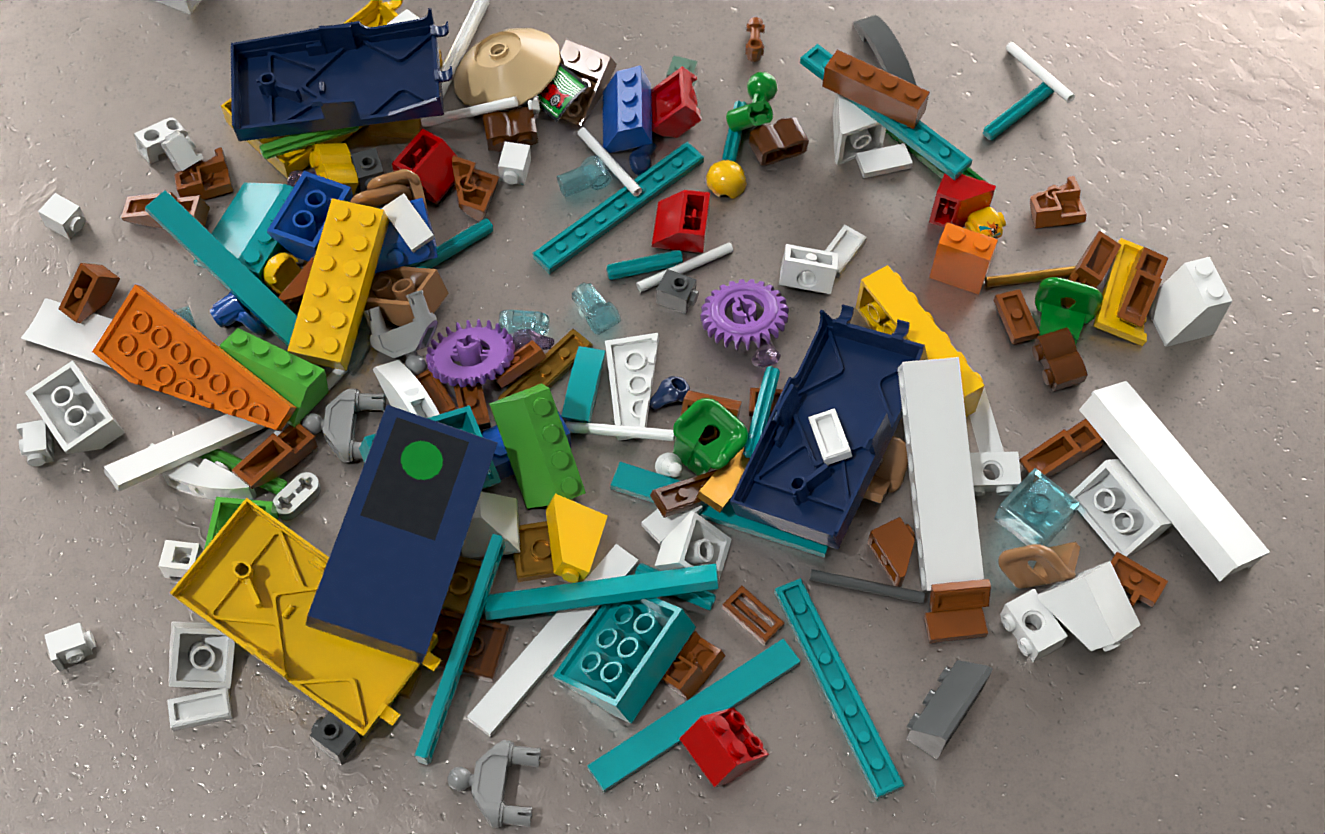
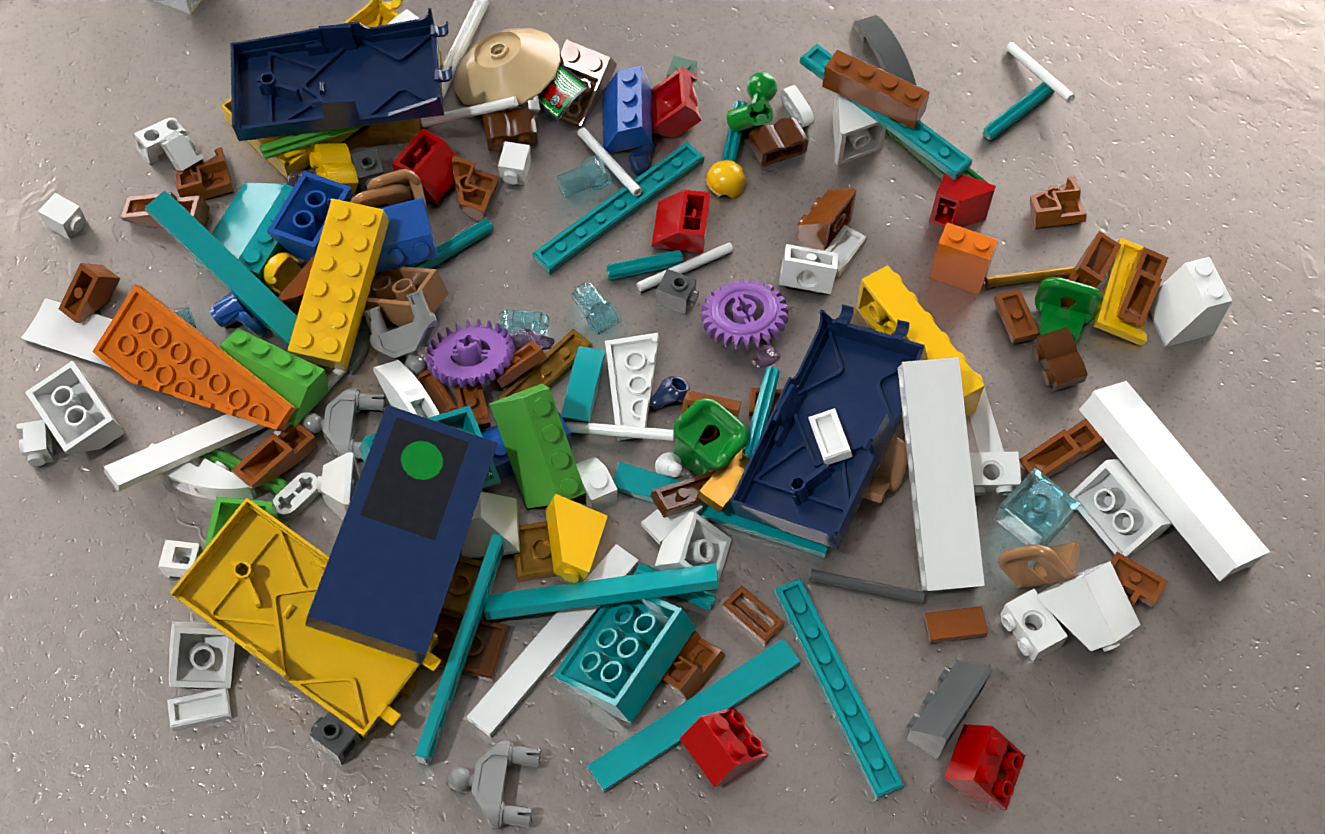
(69, 645): white brick -> none
(339, 482): none -> white slope
(408, 223): white tile -> none
(598, 484): none -> white slope
(755, 47): dark orange bar -> none
(797, 106): none -> white beam
(826, 218): none -> dark orange slope
(884, 160): white tile -> none
(893, 548): dark orange slope -> none
(960, 595): dark orange tile -> none
(985, 765): none -> red slope
(986, 222): yellow head -> none

